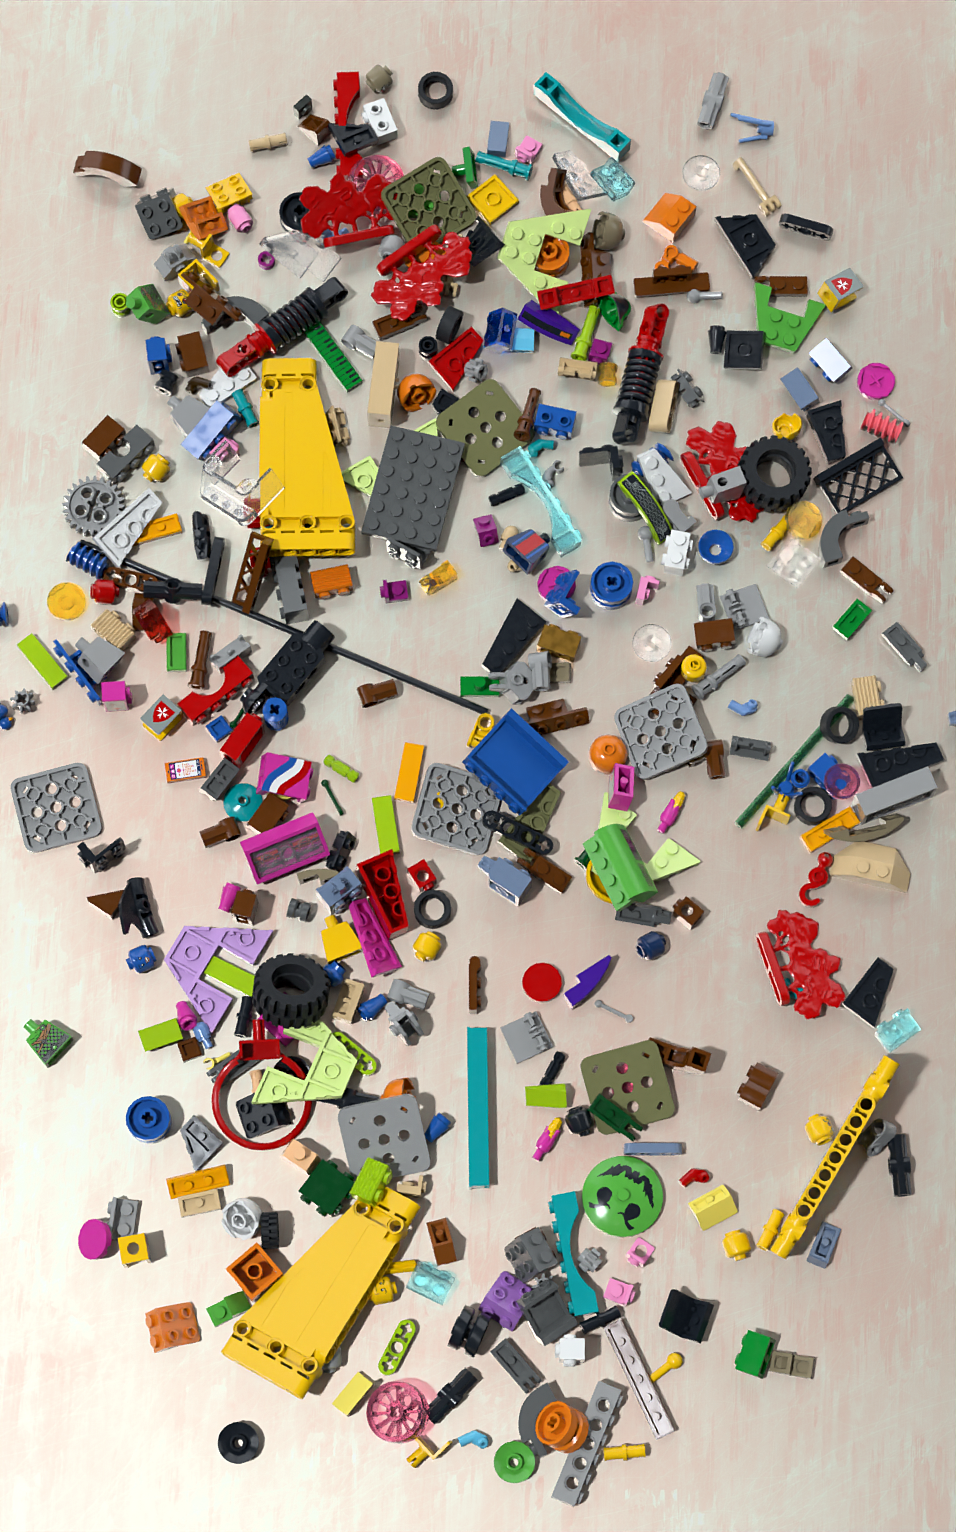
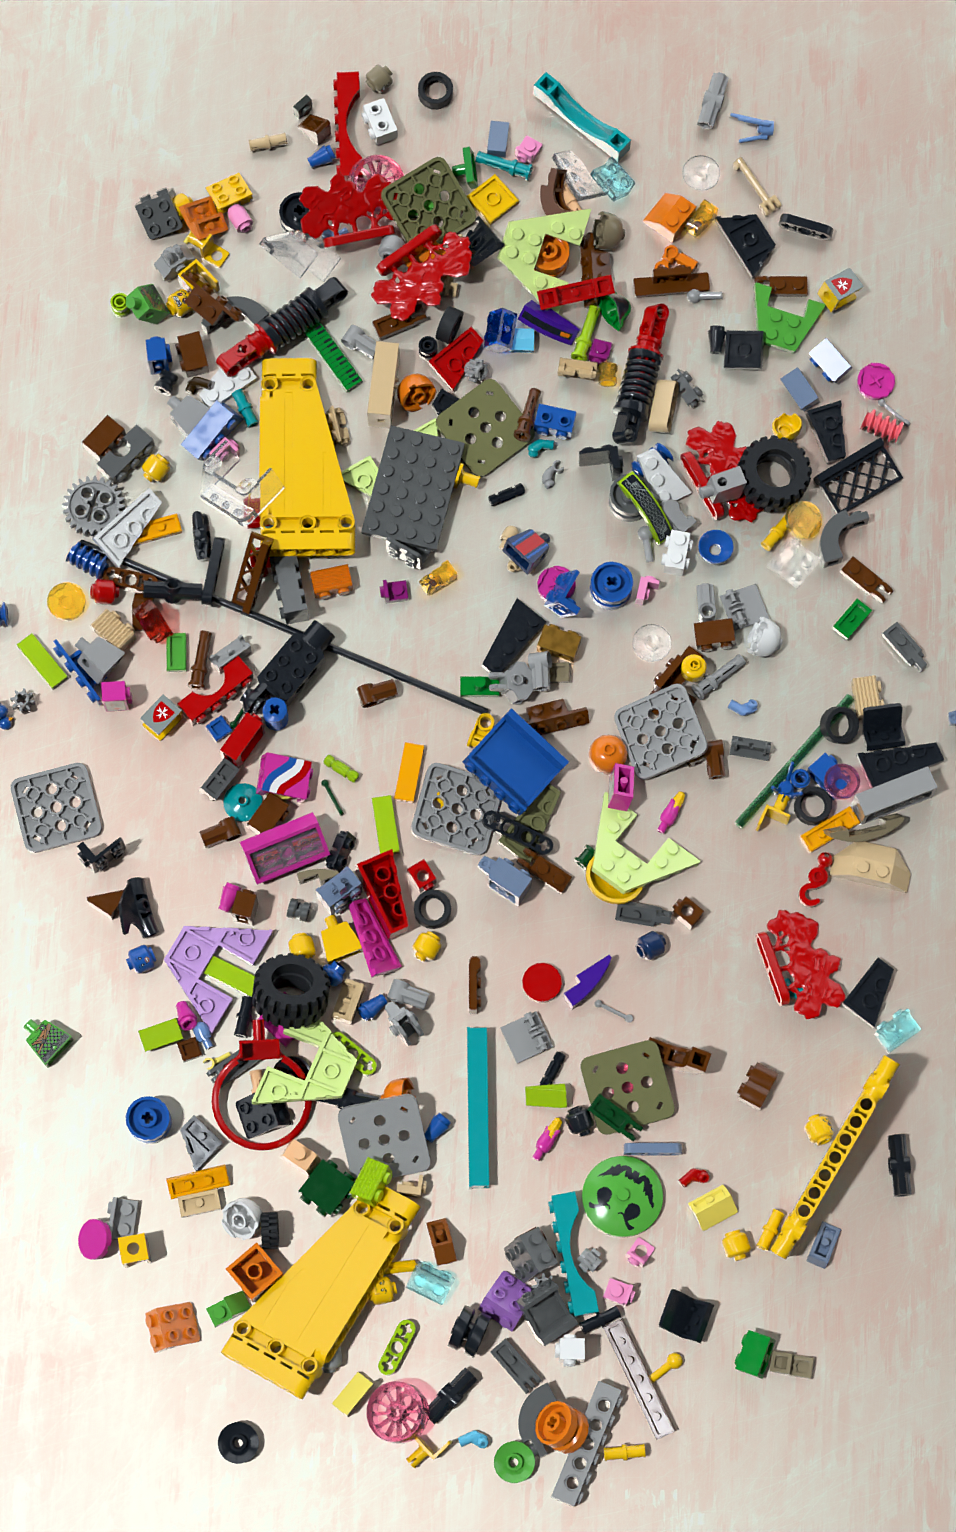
(109, 166): reddish brown arch -> none
(185, 770): tile -> none
(263, 265): magenta bush -> none
(302, 944): none -> yellow head
(353, 137): black wing -> none
(466, 478): none -> yellow bracket
(486, 530): magenta bracket -> none
(519, 468): clear light blue arch -> none
(619, 866): bright green brick -> none
(701, 218): none -> clear yellow leg
(874, 1136): light grey piece -> none

